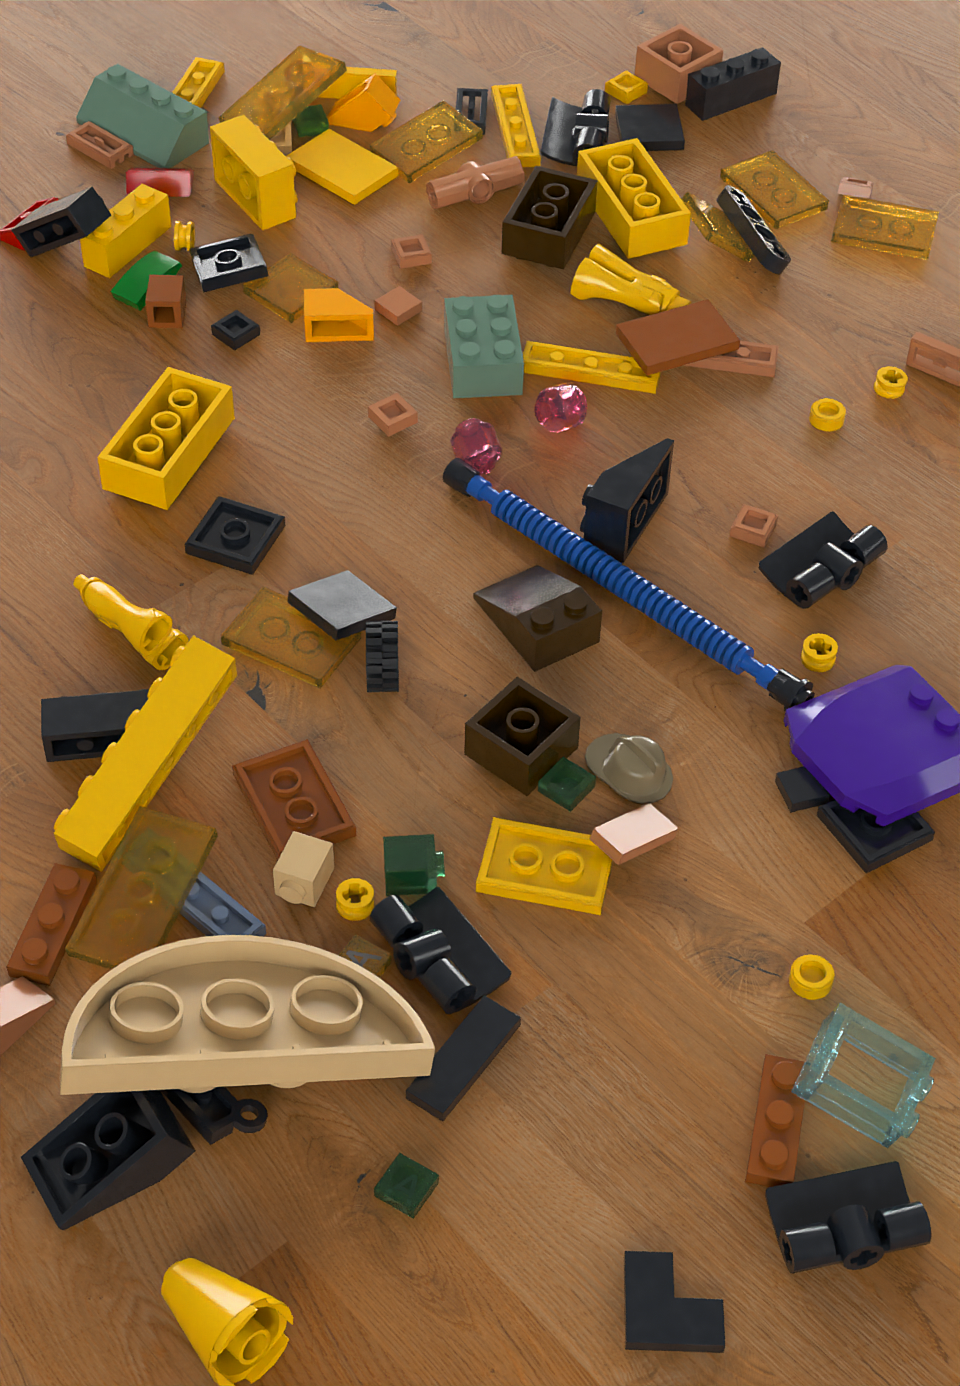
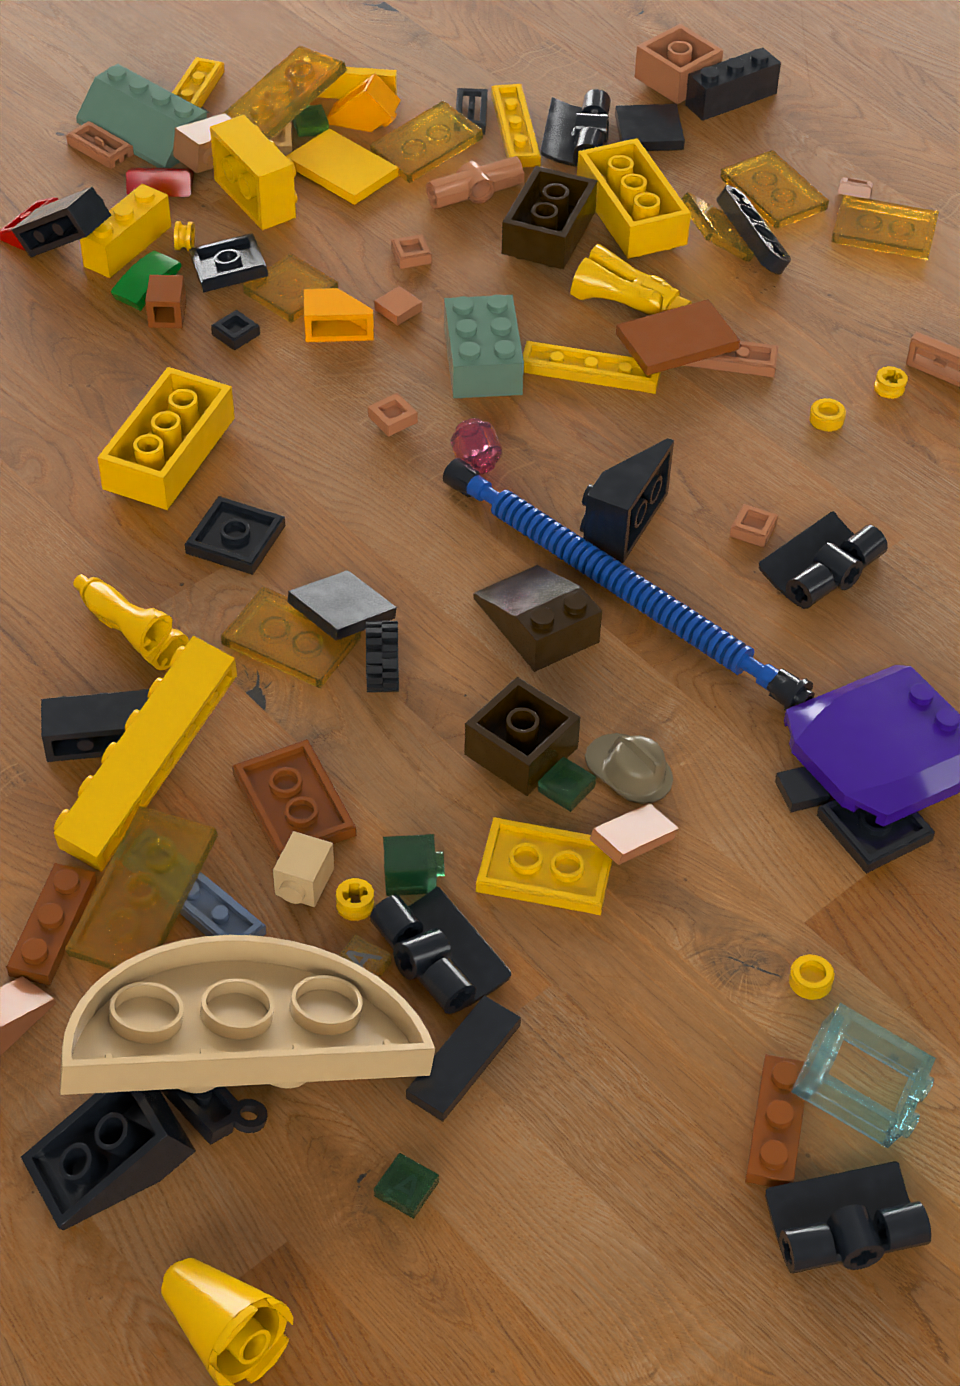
(193, 143): none -> medium nougat brick
(561, 407): clear pink head -> none
(626, 87): yellow tile -> none
(660, 1320): black tile -> none
(828, 649): yellow bush -> none

